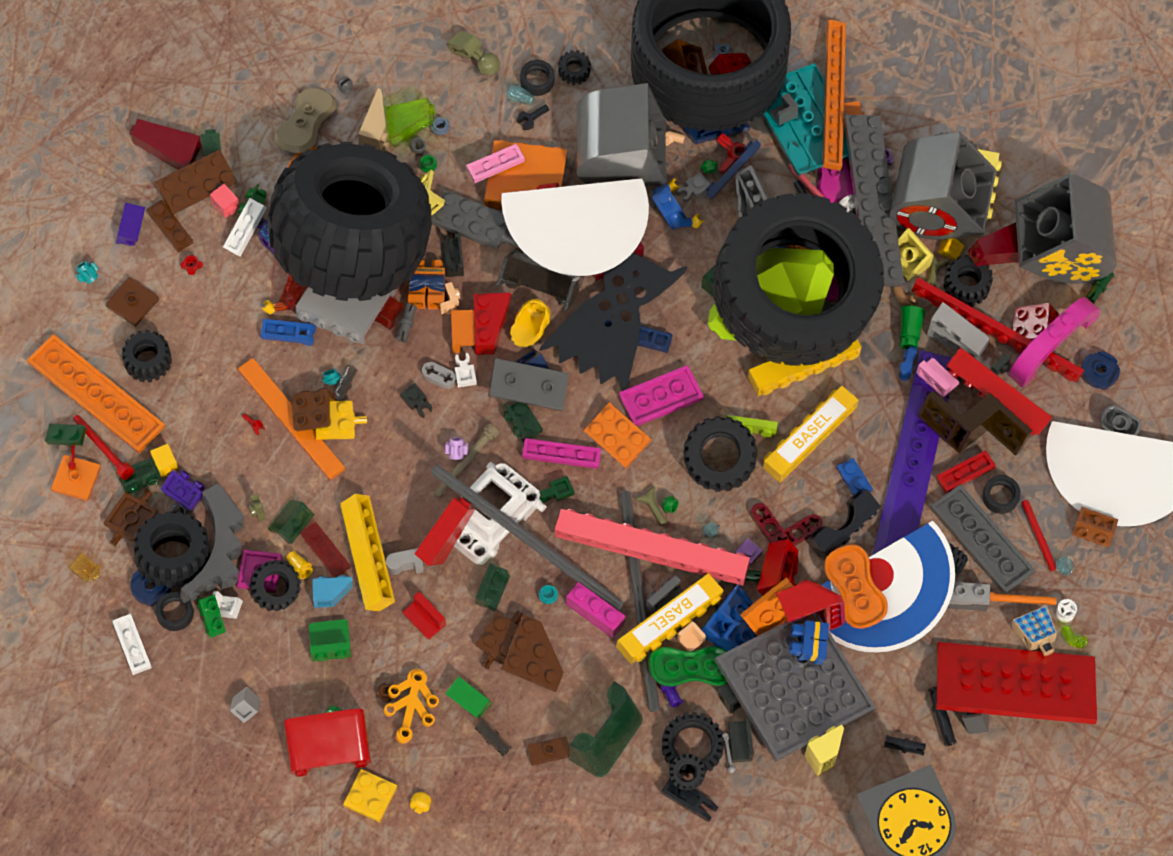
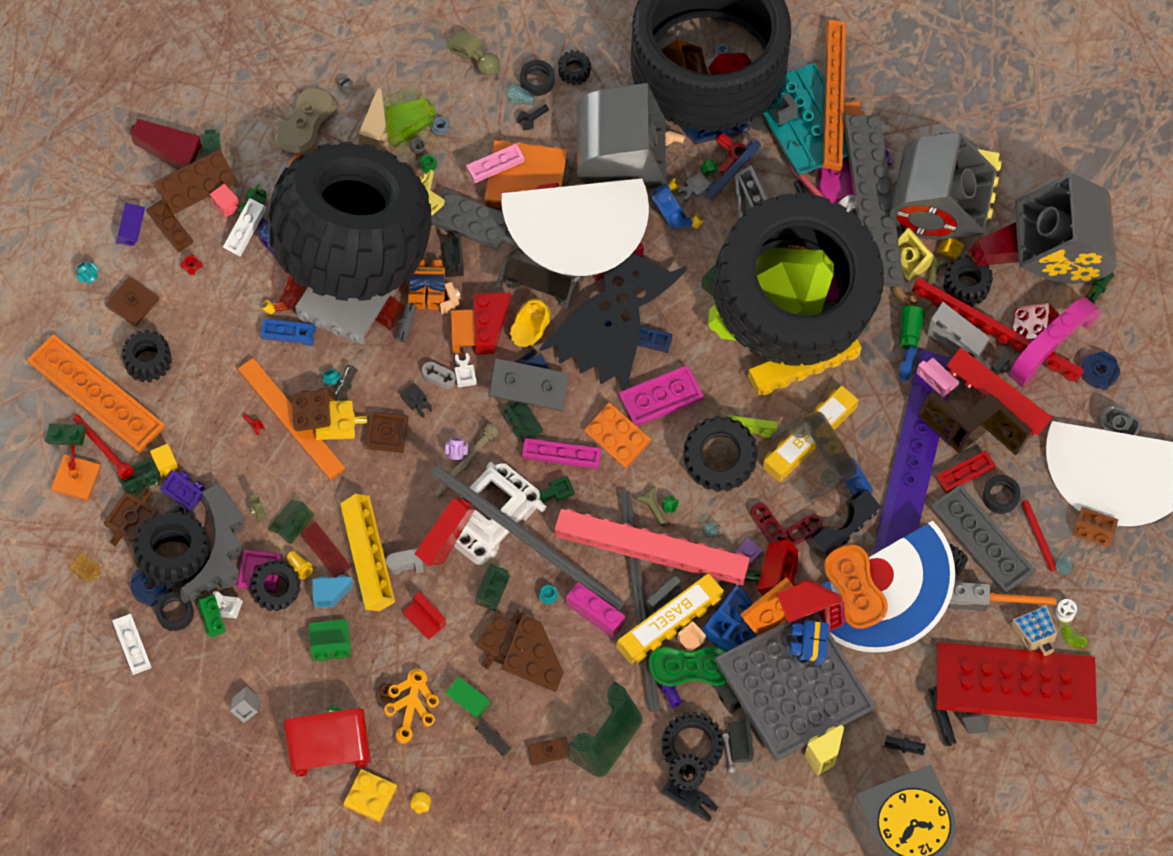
(386, 432): none -> reddish brown plate
(841, 464): none -> clear smoke windscreen

